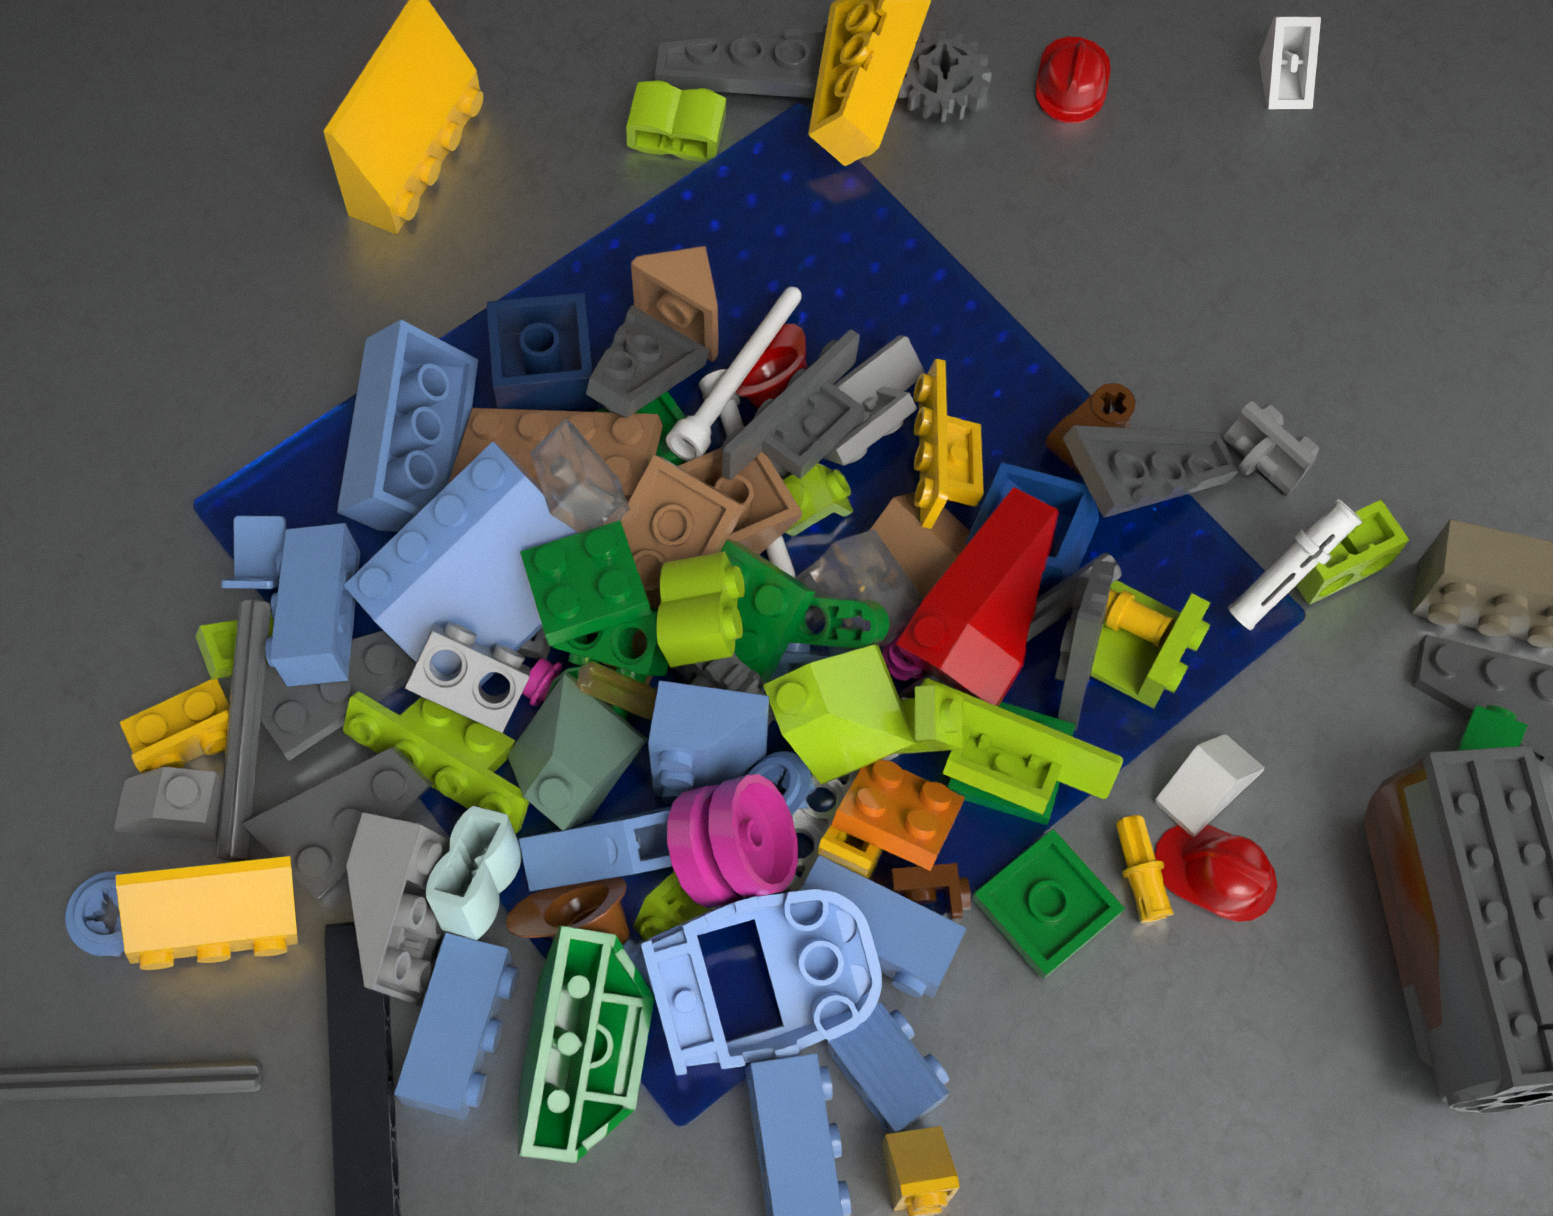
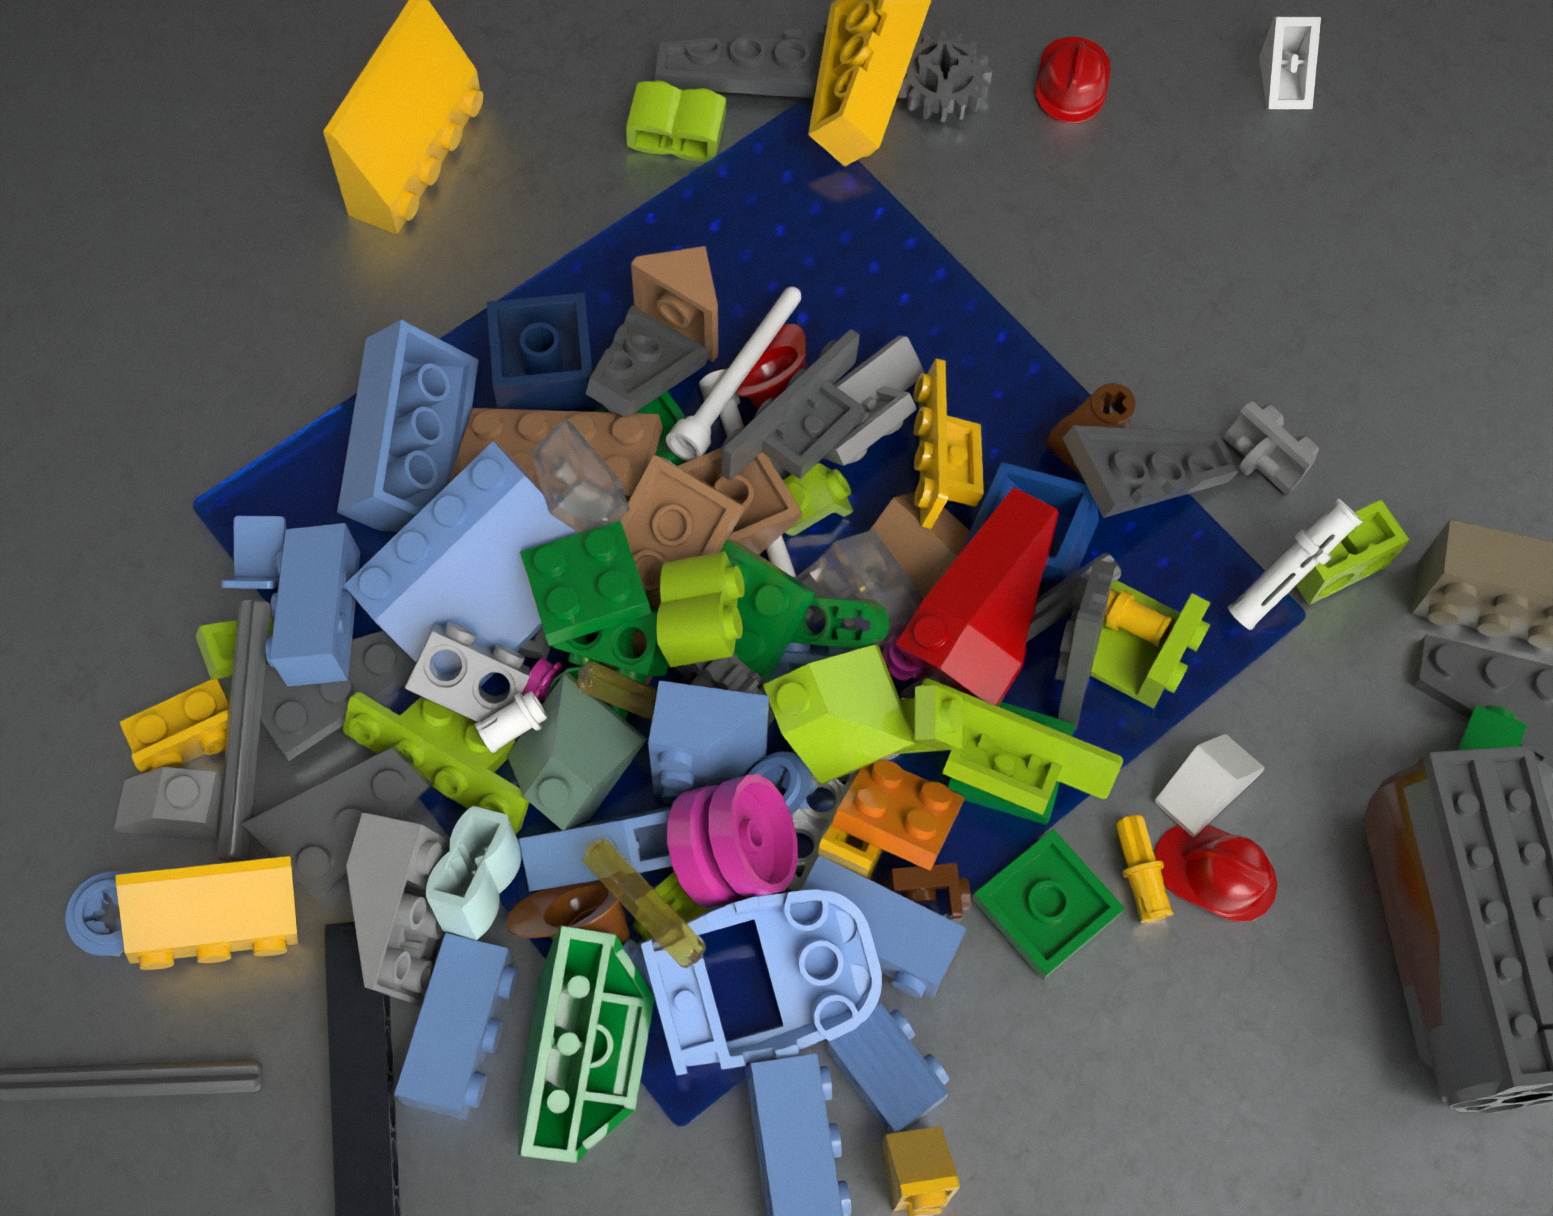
(512, 721): none -> white pin
(644, 903): none -> clear yellow axle

